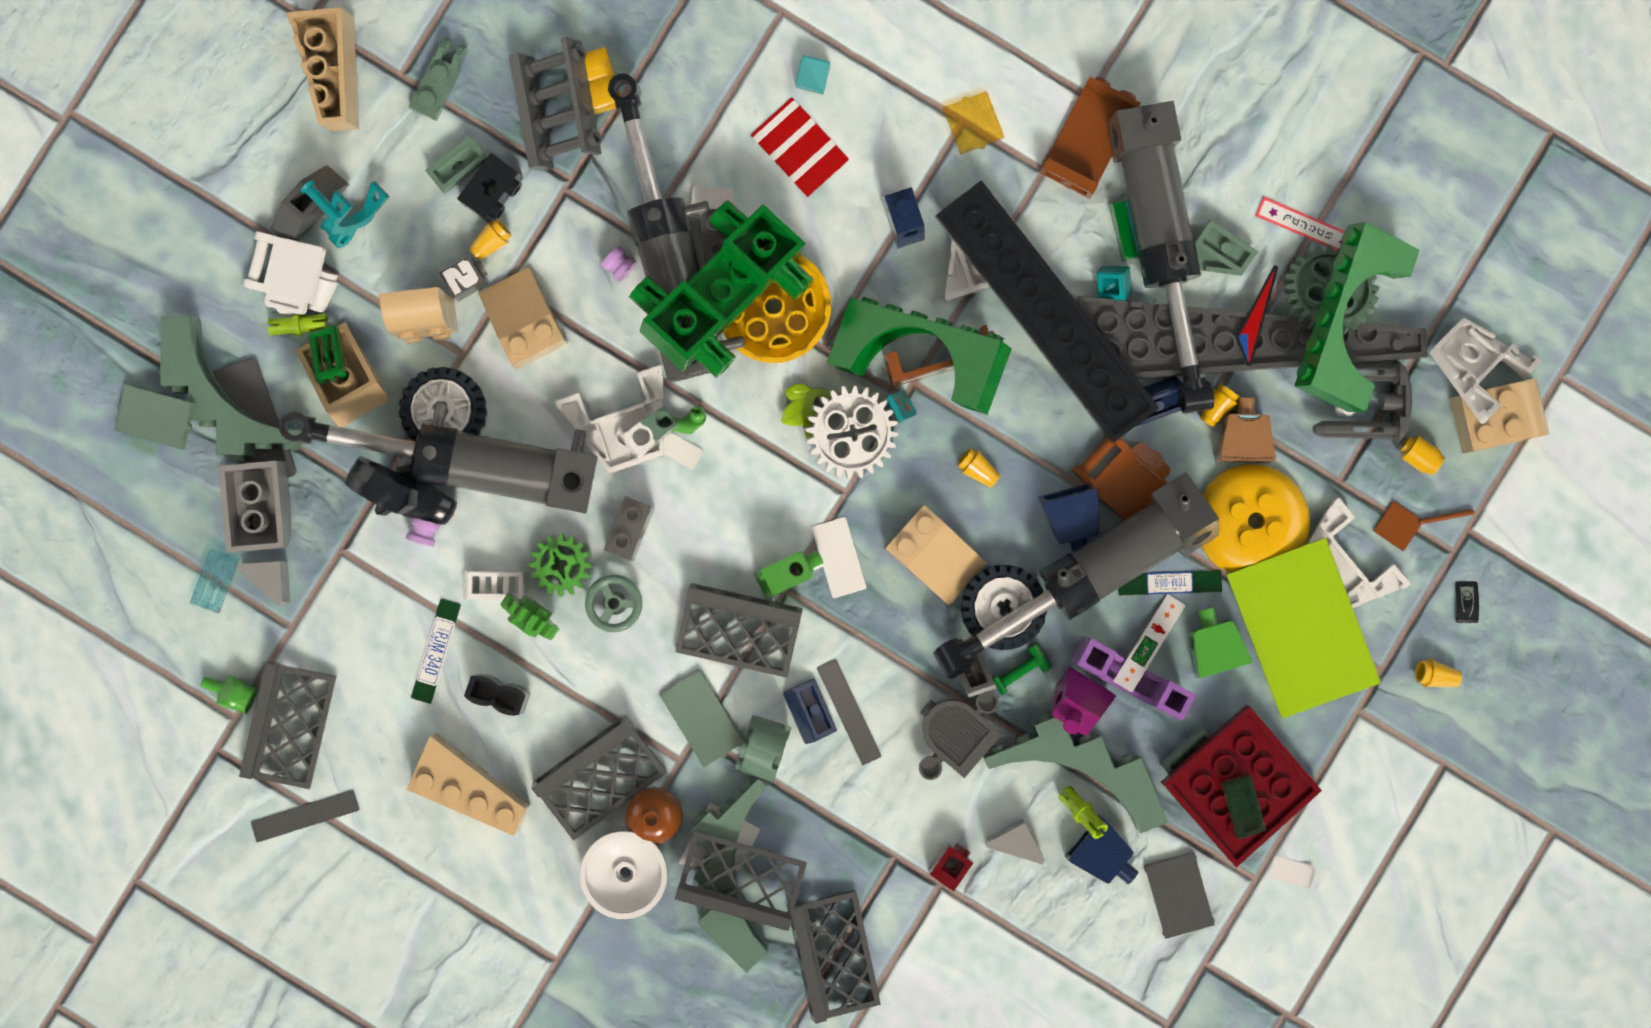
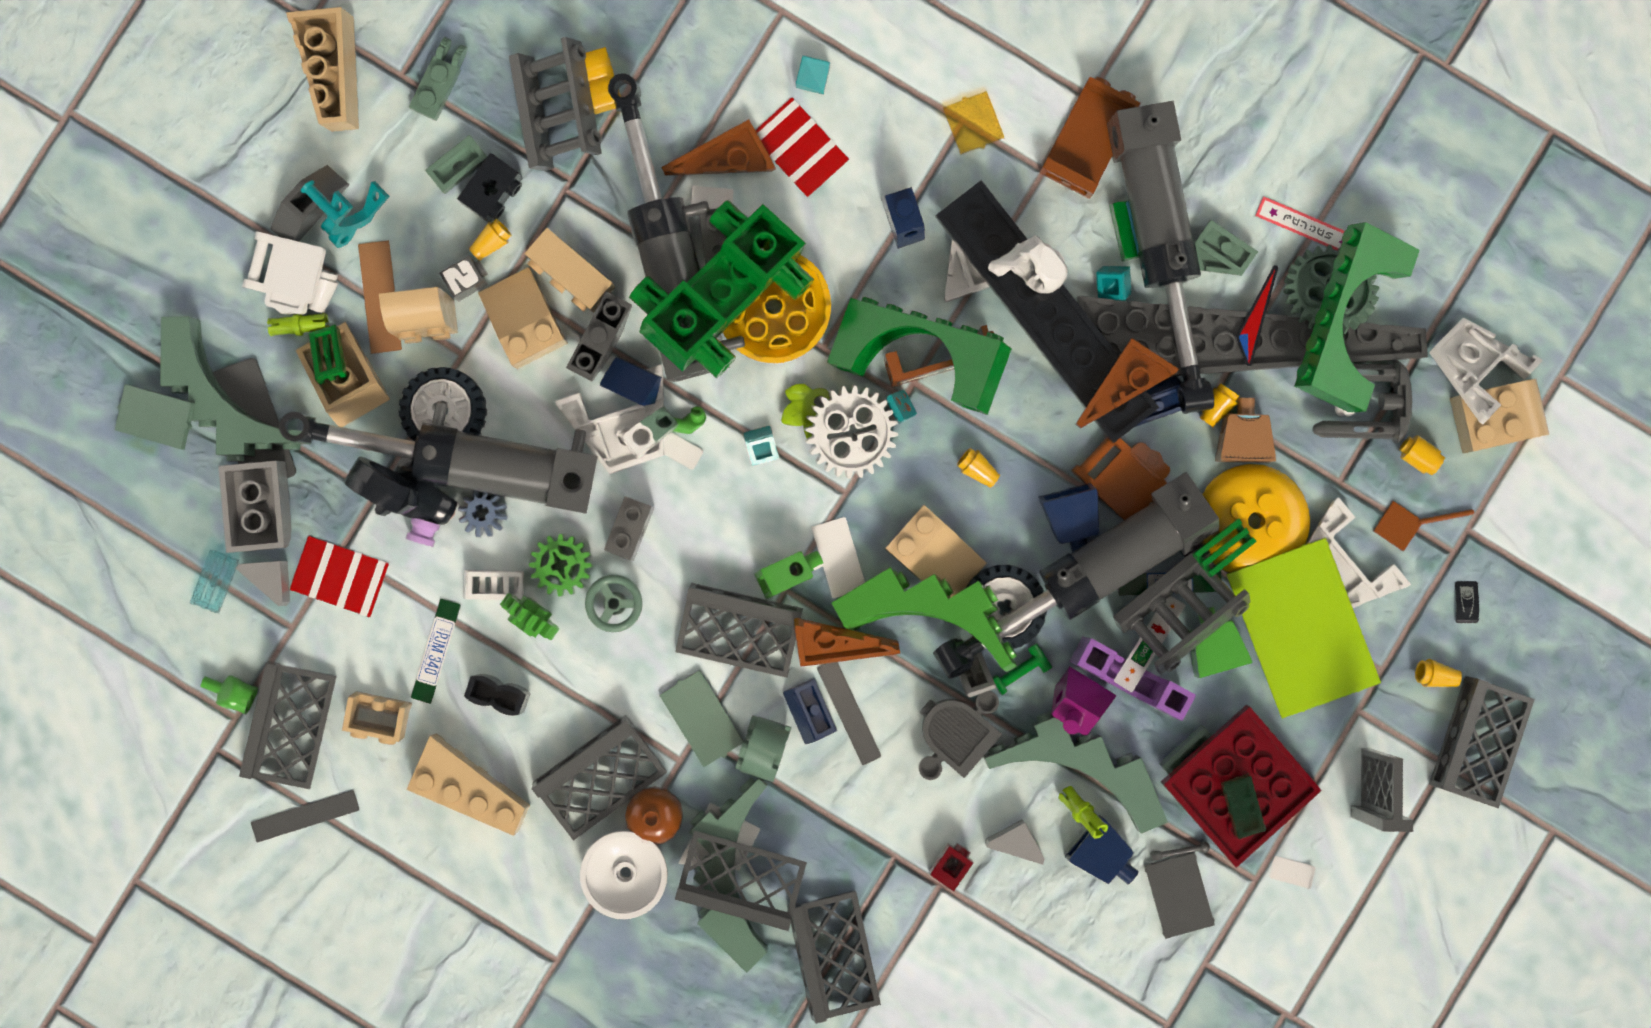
(339, 576): none -> red sticker
(376, 717): none -> tan window
(377, 279): none -> medium nougat sticker
(491, 517): none -> sand blue gear
(568, 271): none -> tan brick
(600, 337): none -> dark grey slope
(619, 263): lavender wheel -> none
(631, 382): none -> dark blue slope
(731, 152): none -> dark orange wing
(761, 445): none -> teal slope
(829, 644): none -> dark orange wing
(888, 597): none -> bright green arch
(1034, 262): none -> white head
(1131, 375): none -> dark orange wing
(1154, 600): none -> dark grey fence
(1203, 847): none -> dark grey hinge
(1242, 533): none -> green tile
(1382, 792): none -> dark grey fence
(1459, 740): none -> dark grey fence

